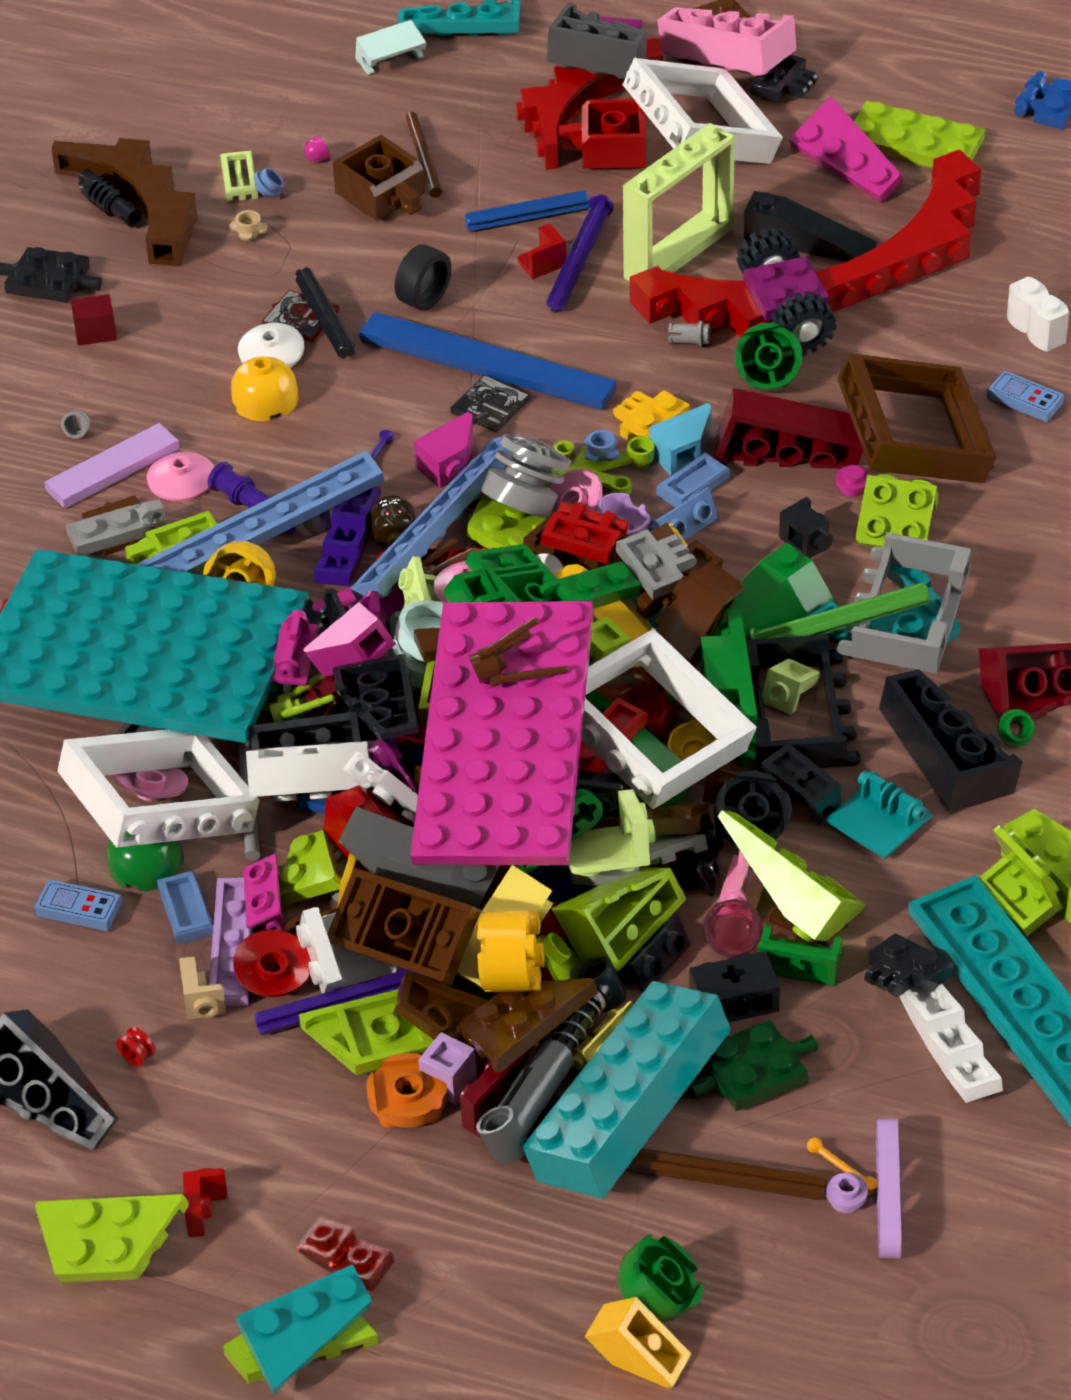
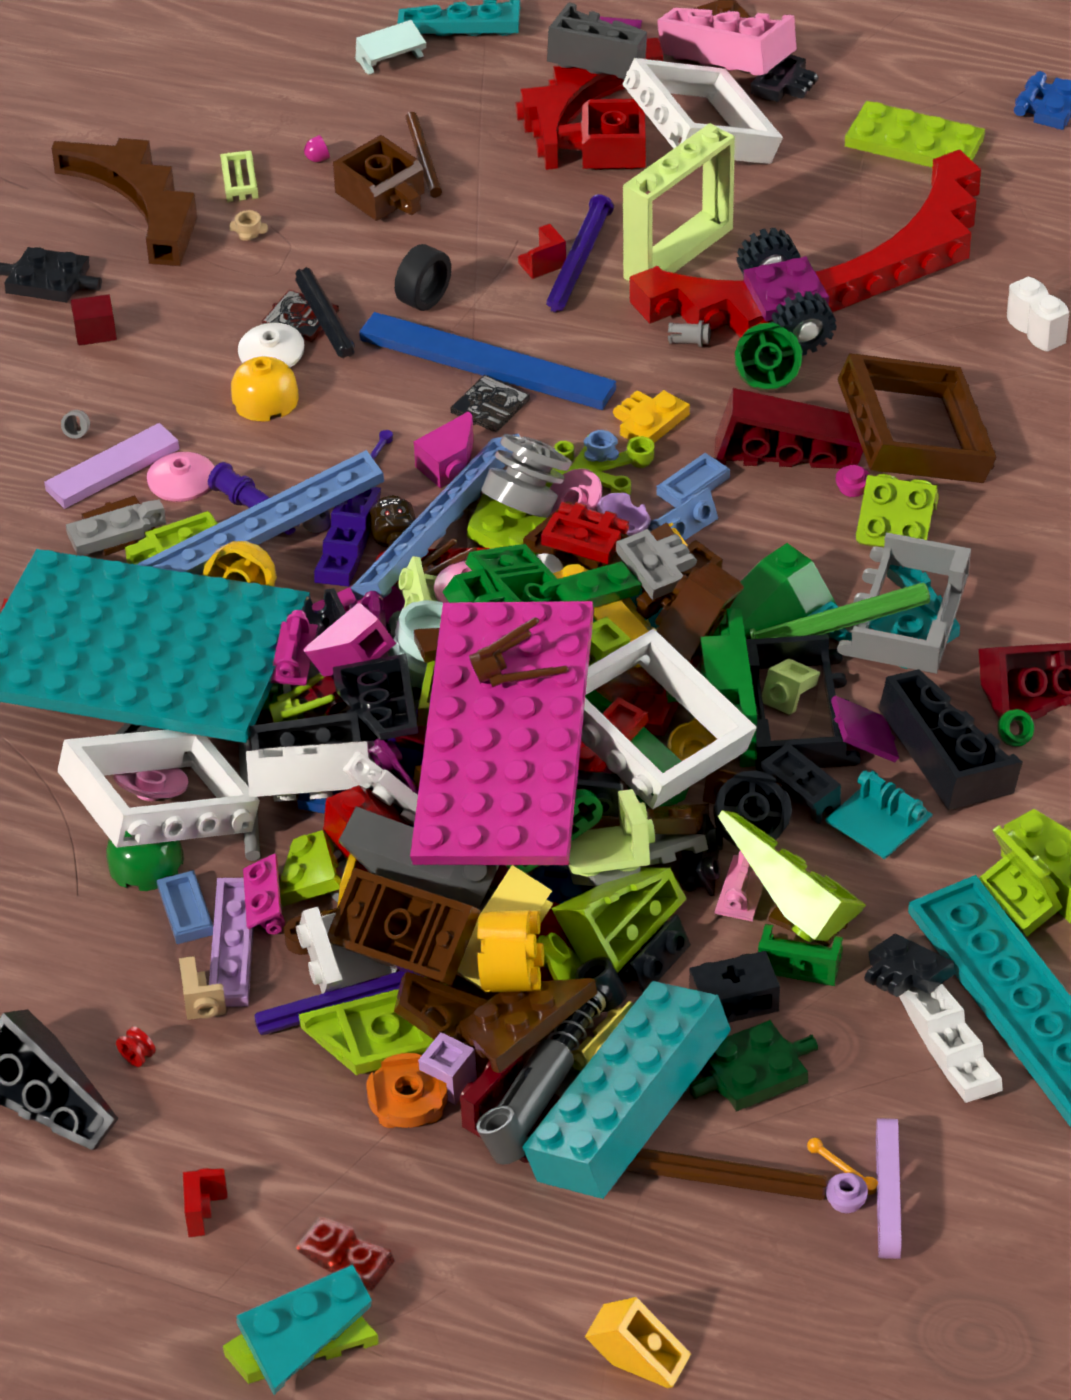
(78, 905): medium blue tile -> none
(106, 1235): lime wing -> none
(108, 198): black hinge -> none
(268, 182): medium blue plate -> none
(271, 951): red dish -> none
(527, 210): blue axle -> none
(660, 1277): green cylinder -> none
(681, 438): medium azure slope -> none
(732, 928): clear pink hair -> none
(805, 528): black brick -> none
(808, 229): black wedge -> none
(845, 150): dark pink wing -> none
(864, 729): none -> magenta piece
(1025, 396): medium blue tile -> none

